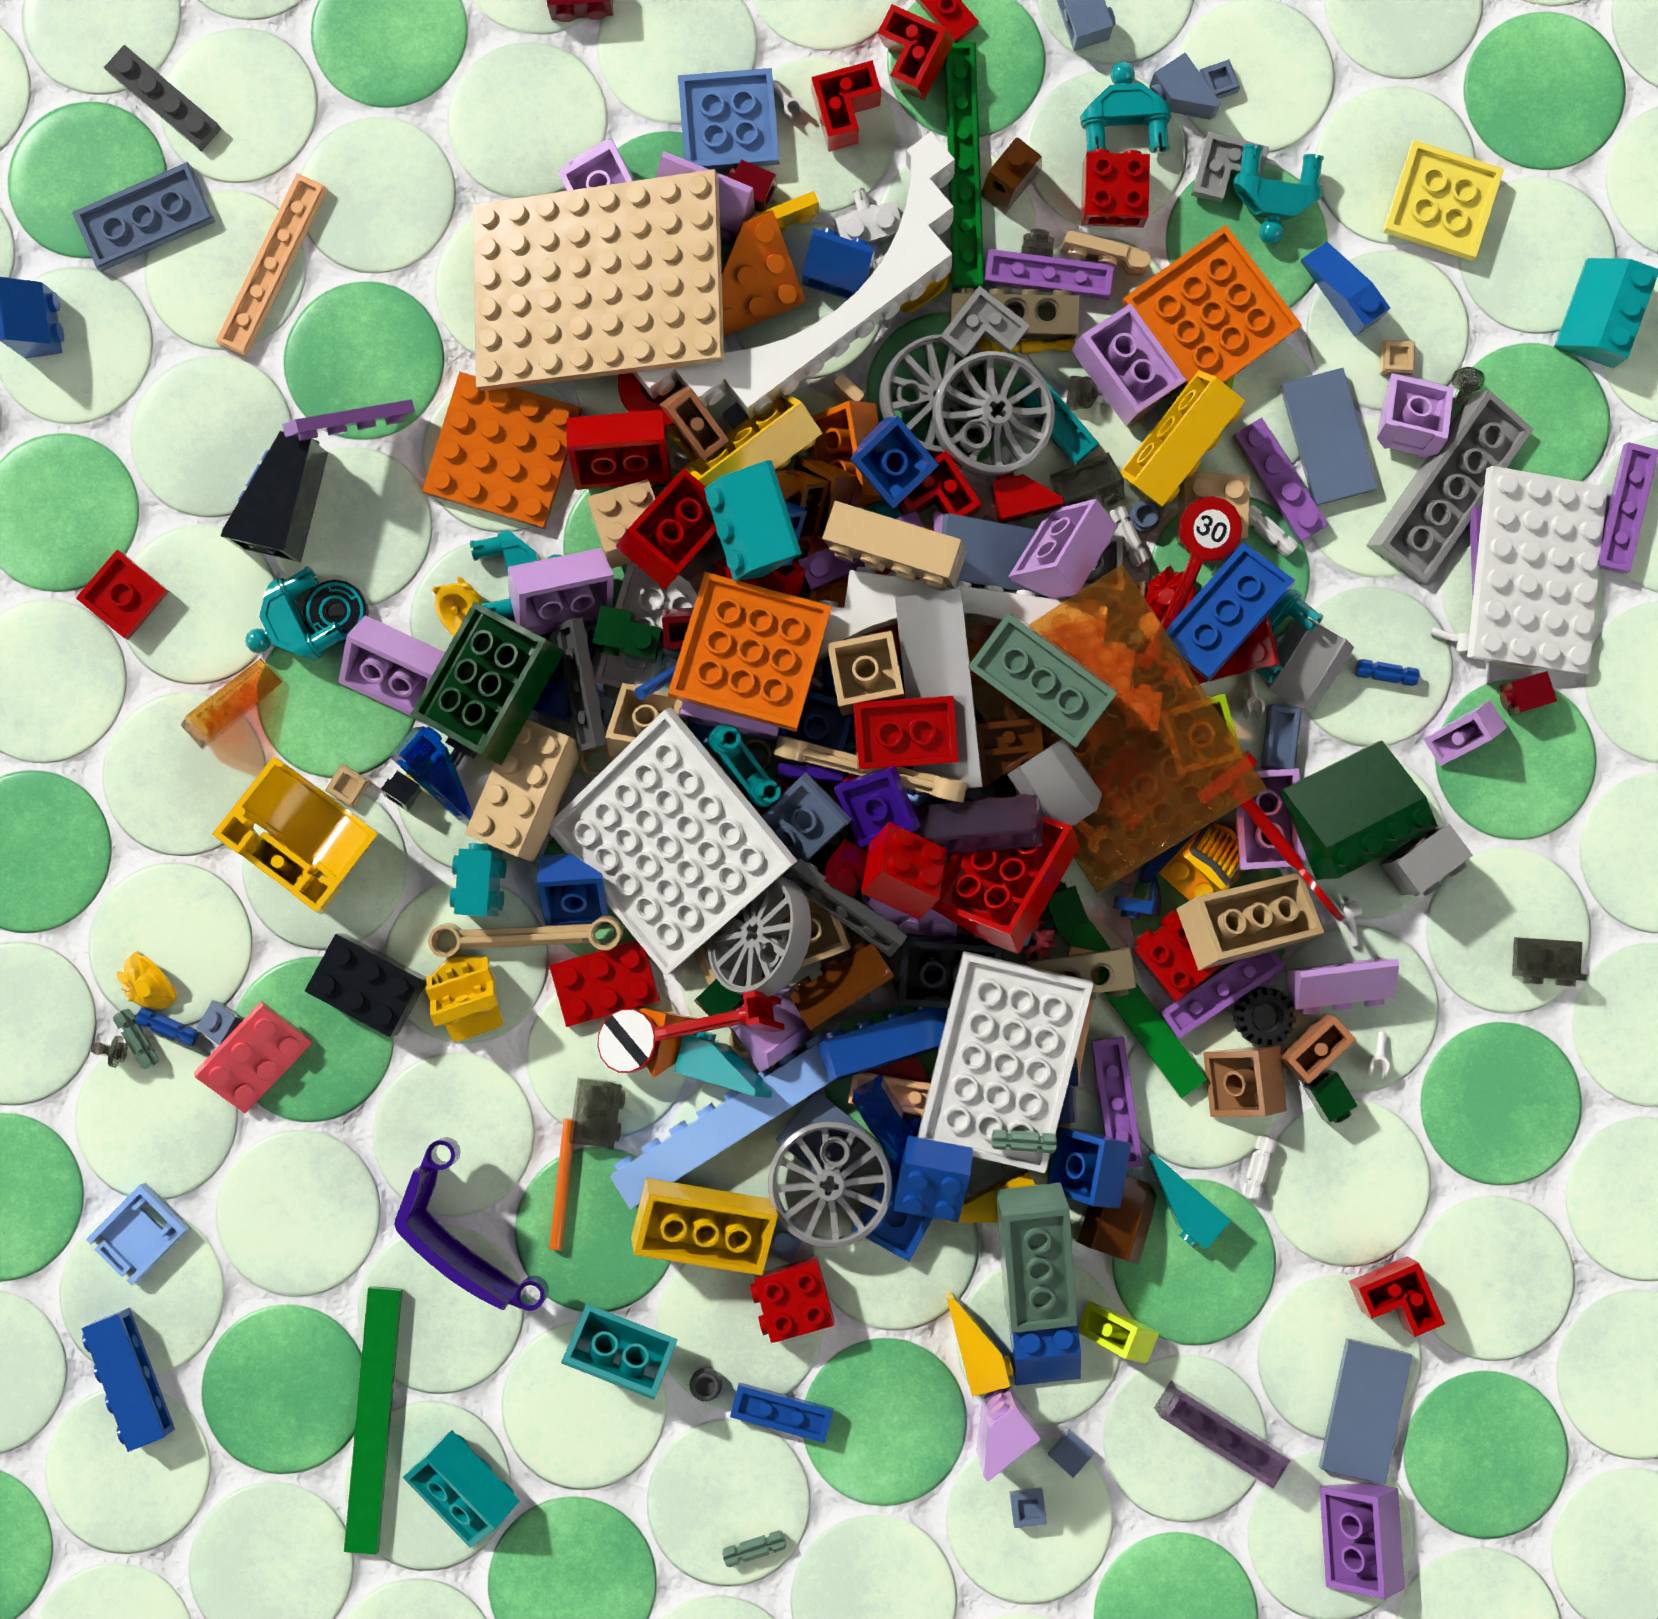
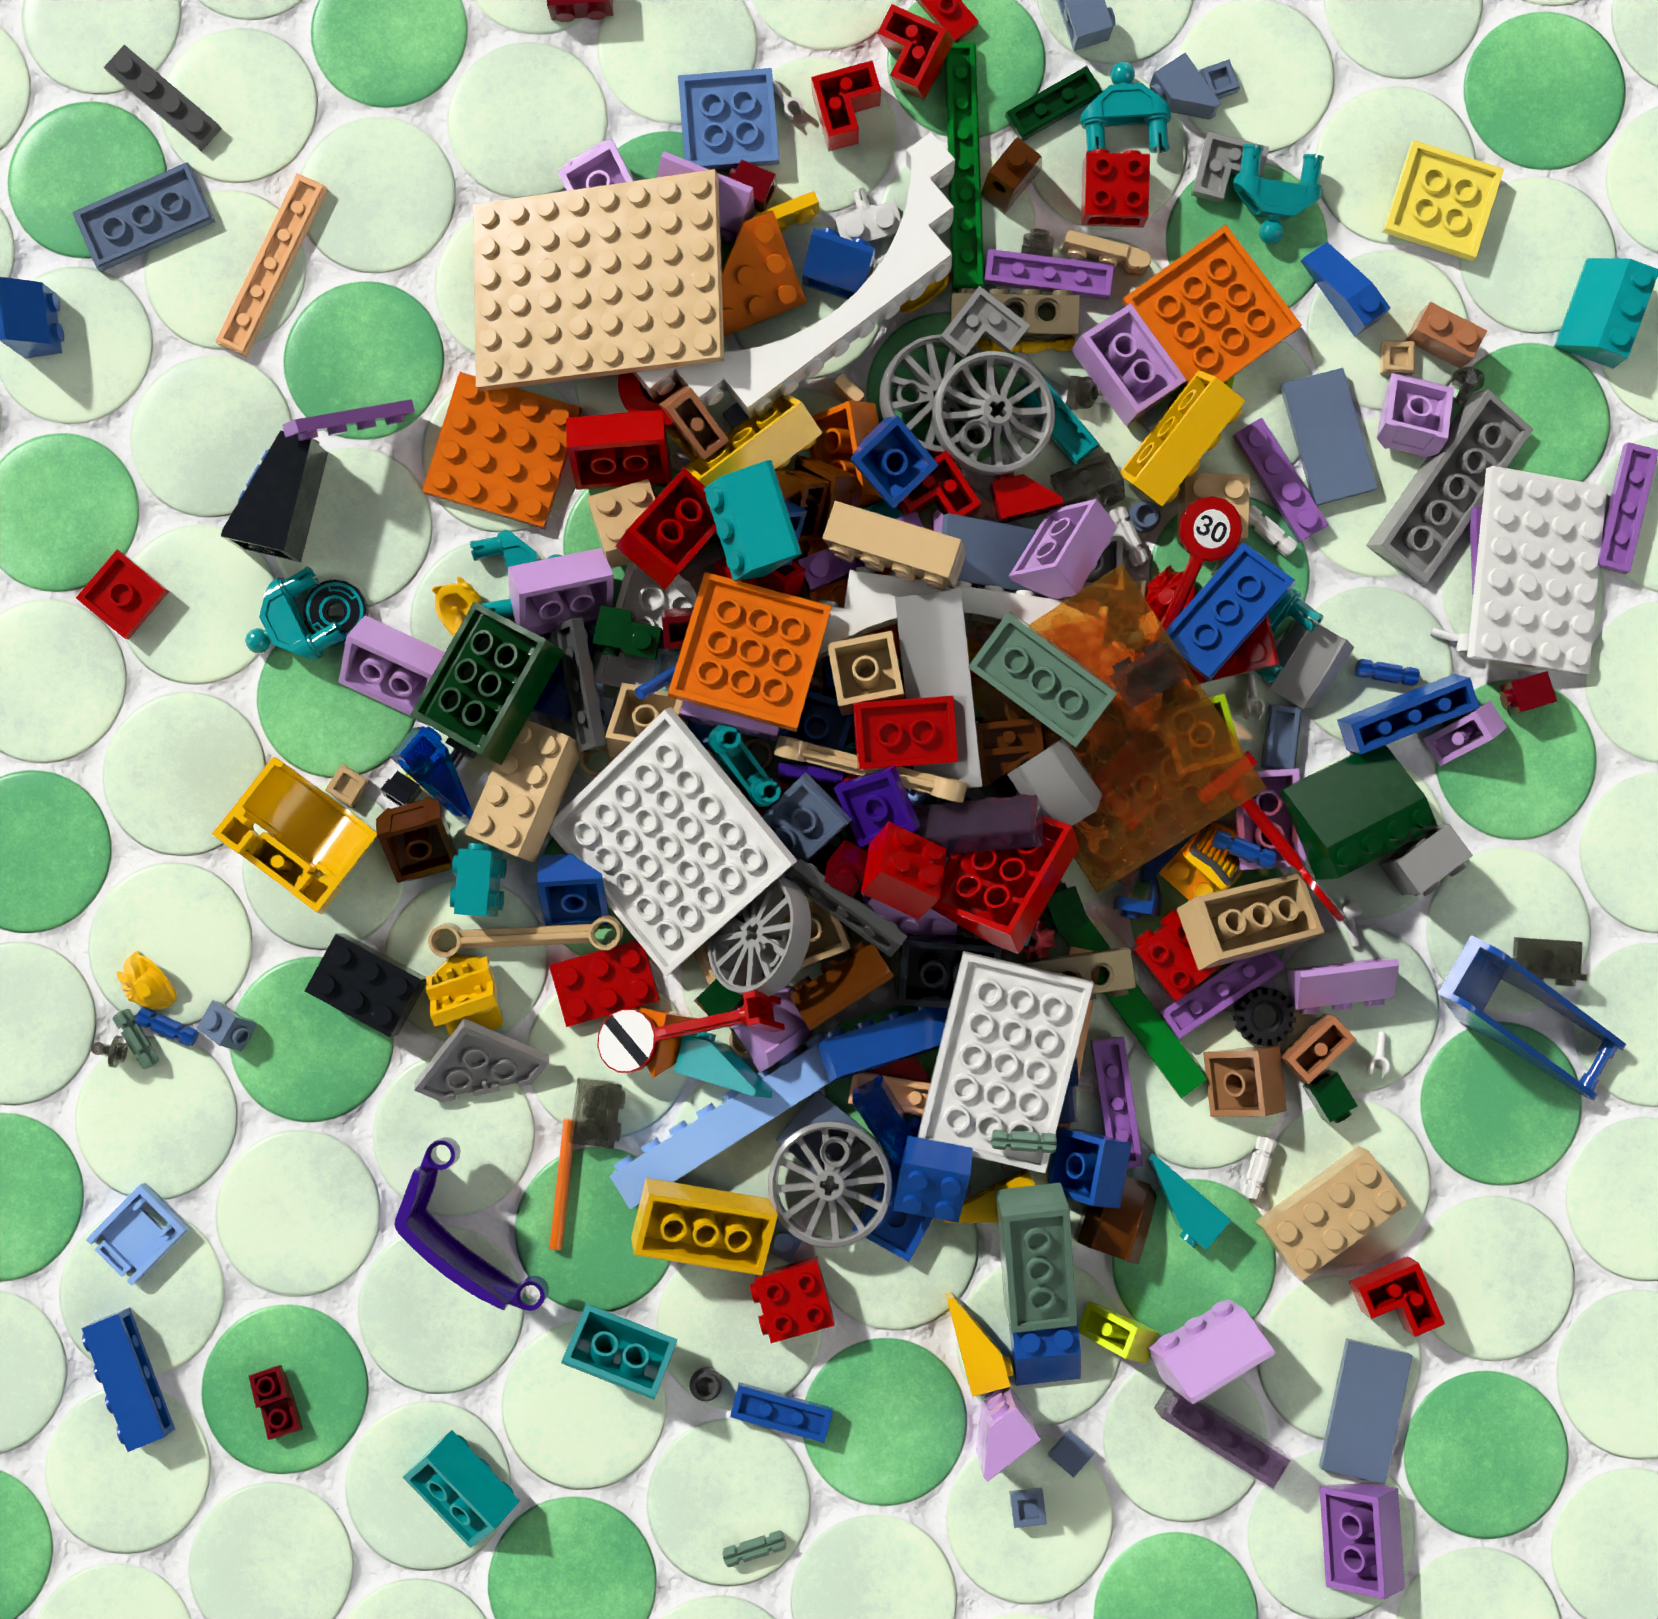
(230, 703): clear orange slope -> none
(253, 1057): coral plate -> none
(276, 1401): none -> dark red slope
(373, 1420): green tile -> none
(416, 840): none -> reddish brown slope
(479, 1063): none -> light grey plate
(1053, 103): none -> dark green tile
(1147, 675): none -> clear smoke bracket
(1210, 1351): none -> lavender slope
(1244, 849): none -> blue axle
(1331, 1212): none -> tan brick
(1408, 713): none -> blue brick
(1446, 335): none -> nougat brick
(1474, 982): none -> blue piece

